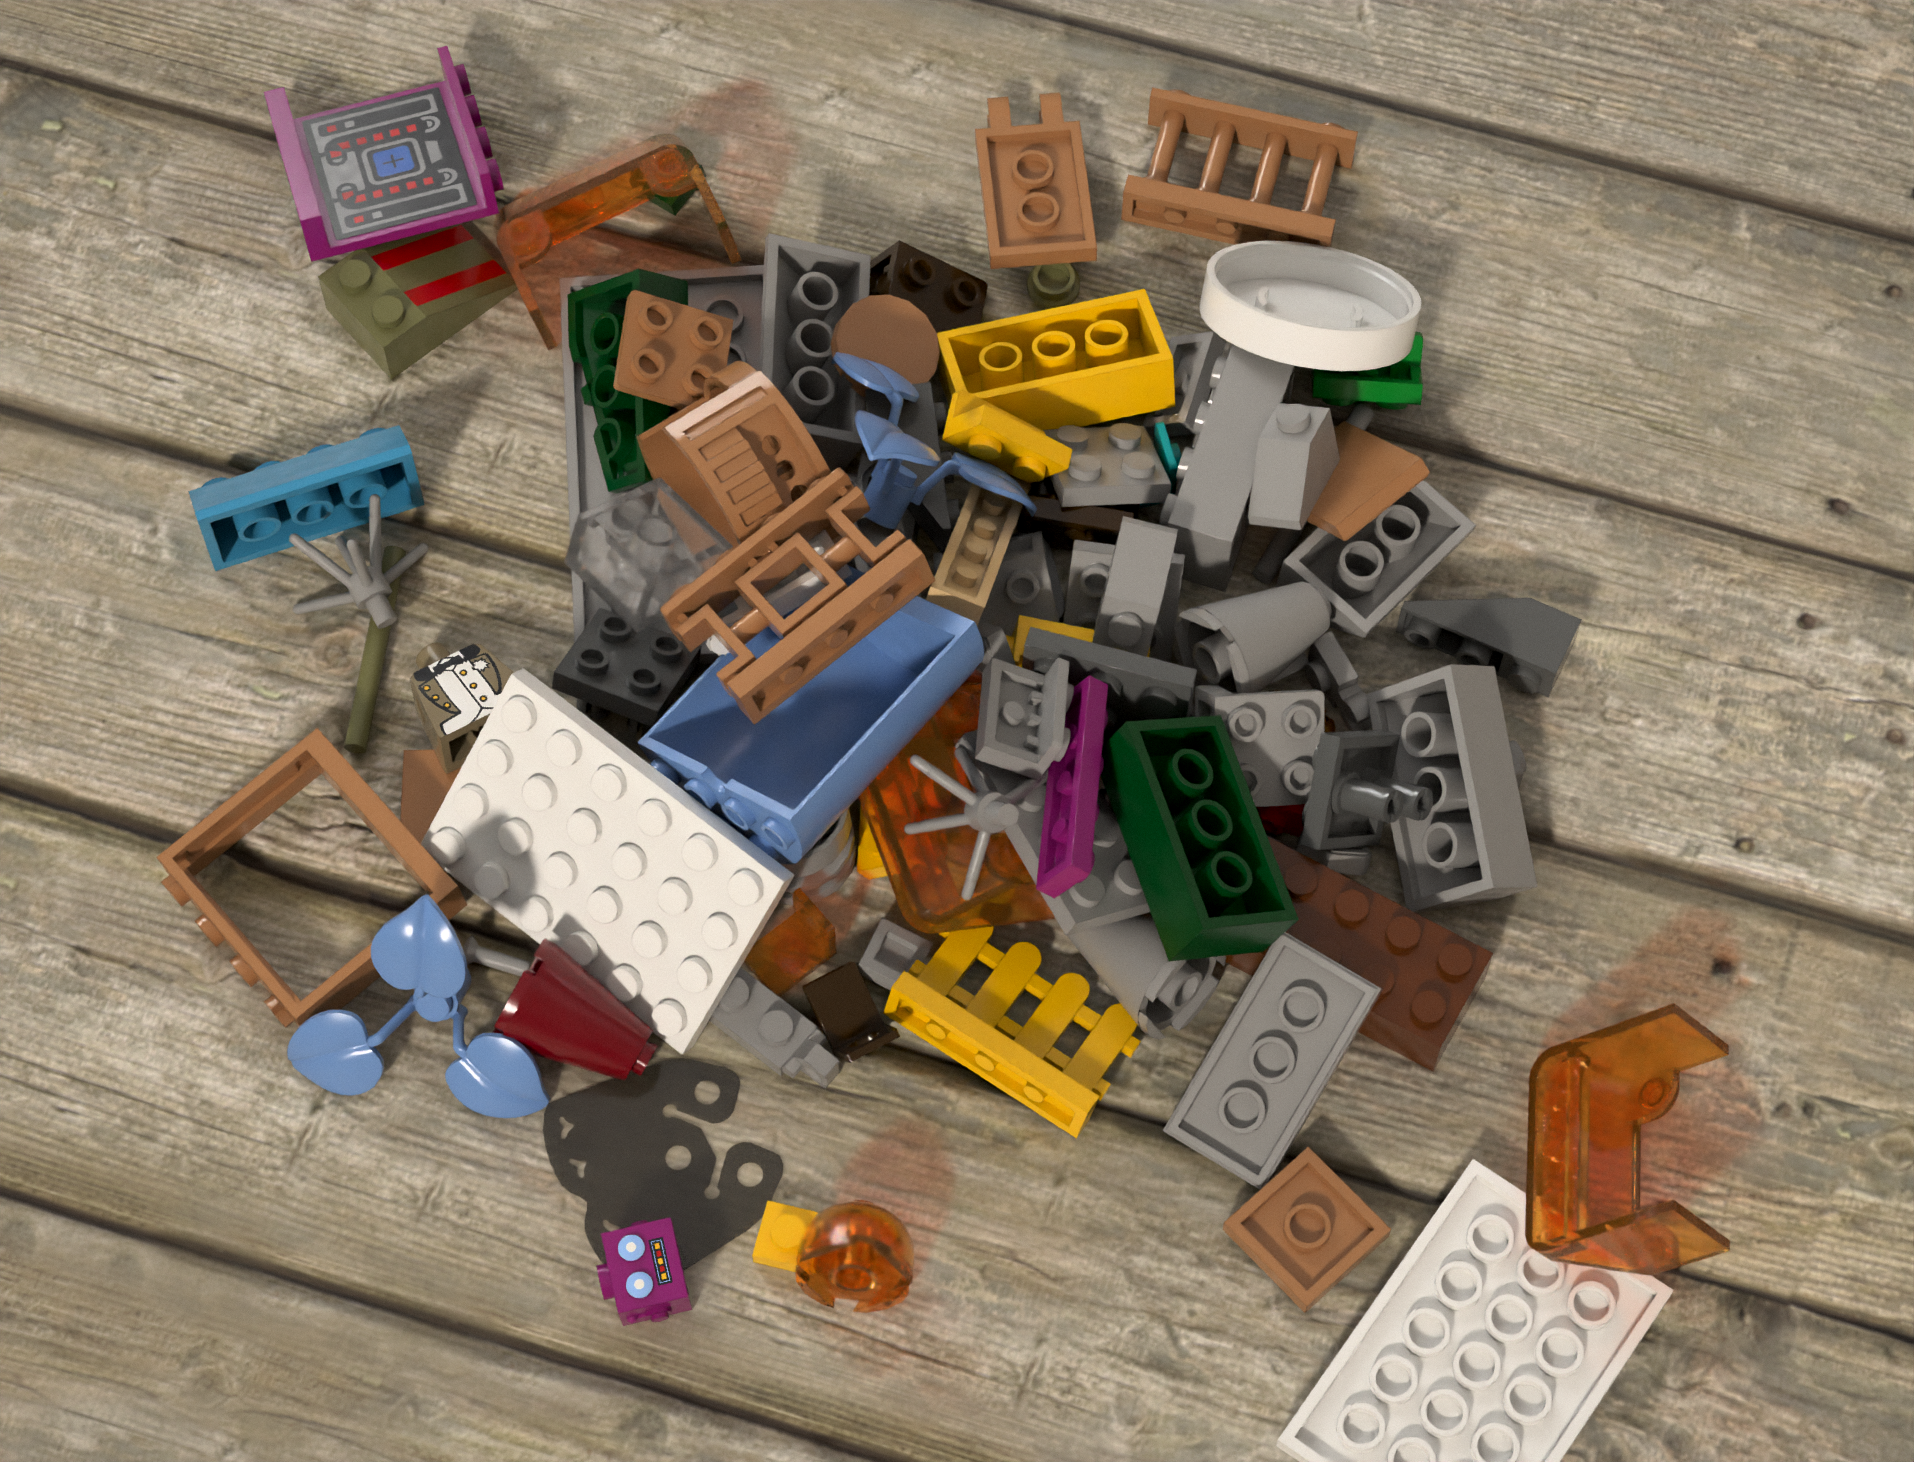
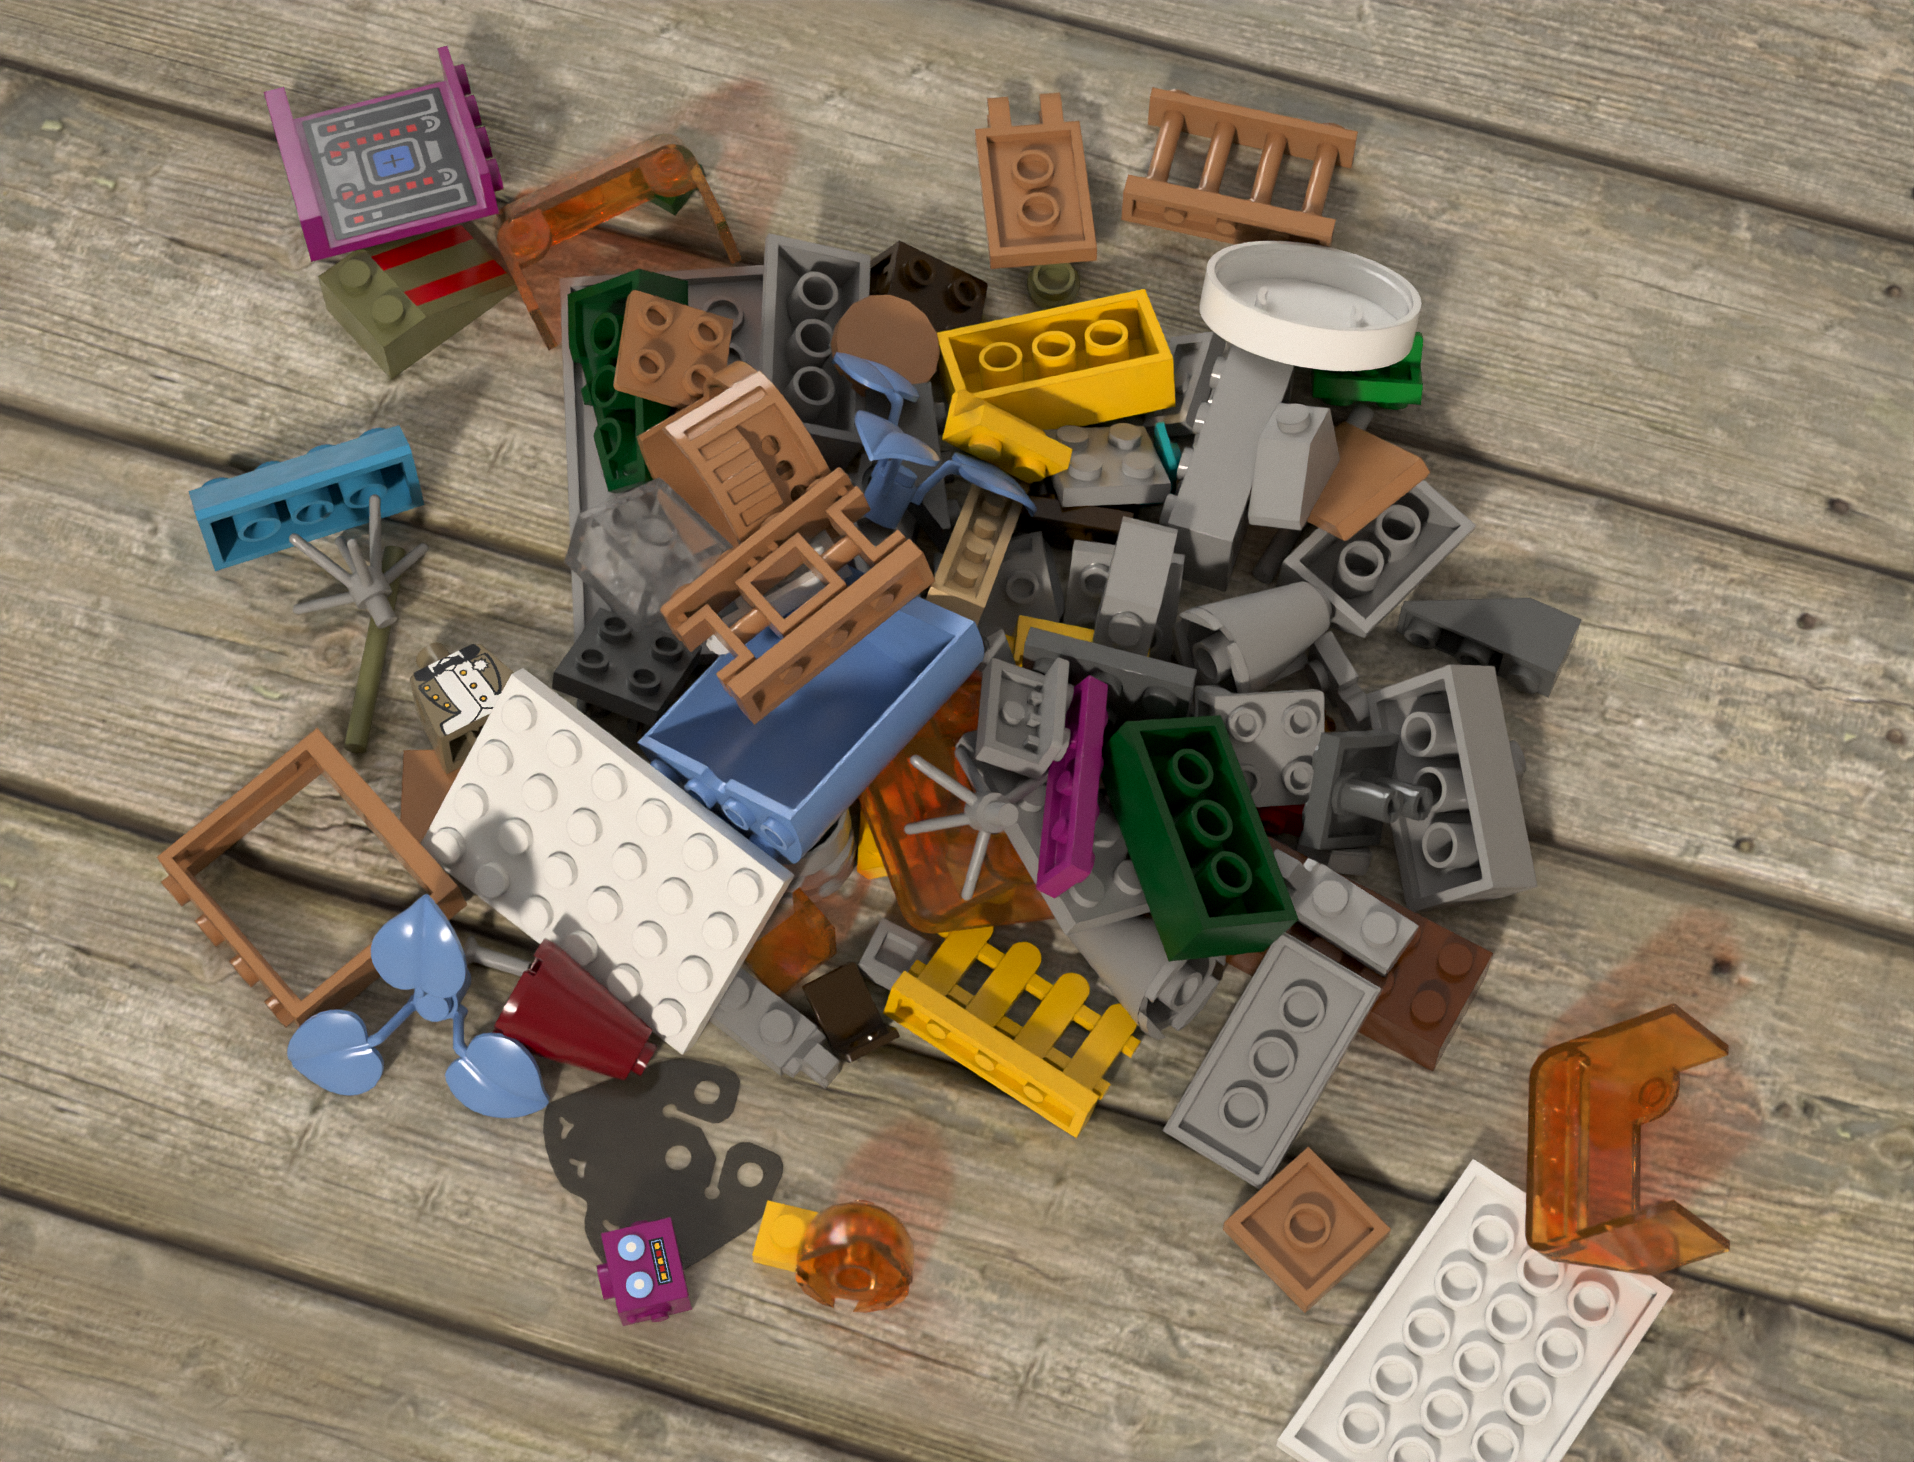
(1346, 914): none -> light grey hinge

